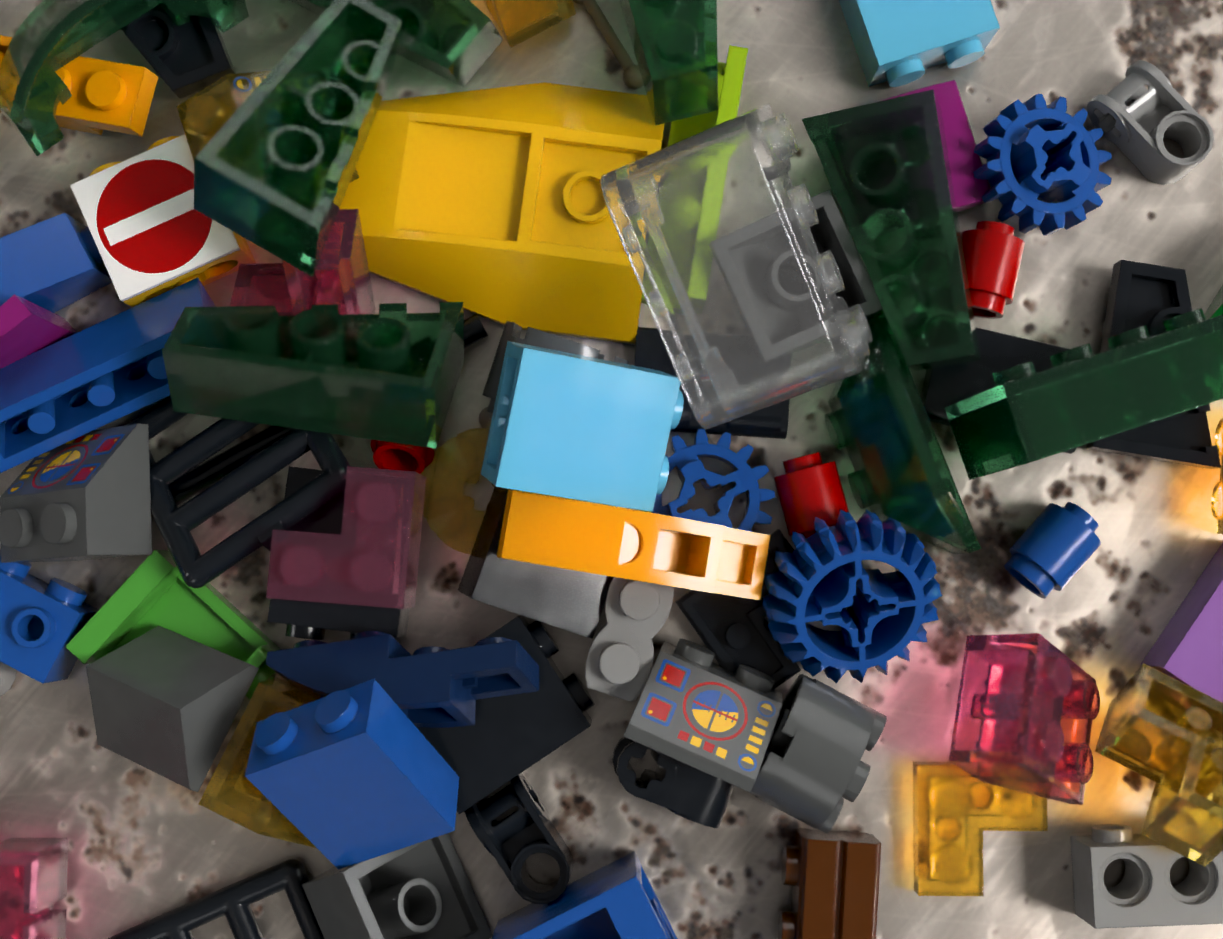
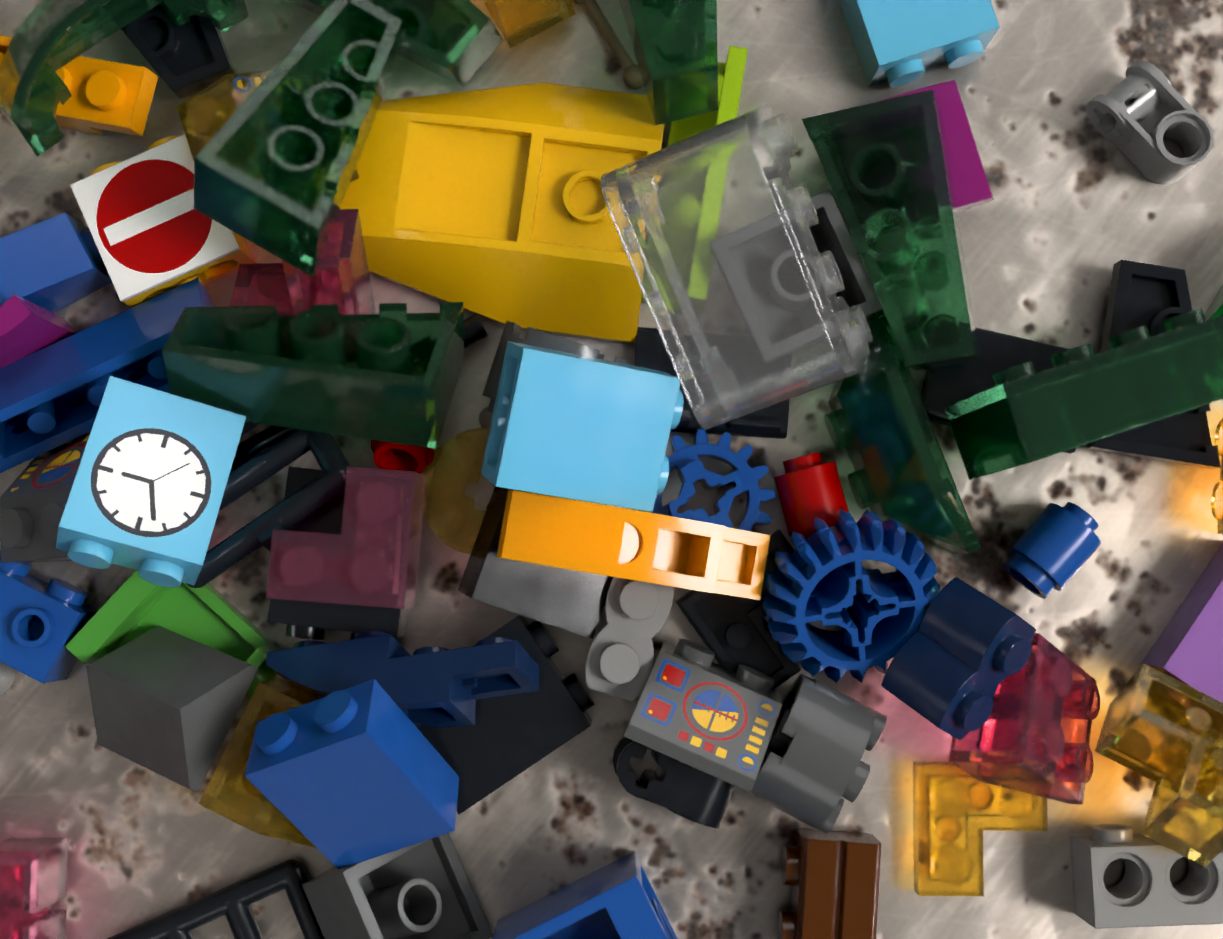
(149, 484): none -> medium azure brick
(520, 836): black piece -> none
(959, 658): none -> dark blue brick
(992, 266): red brick -> none
(1045, 162): blue gear -> none

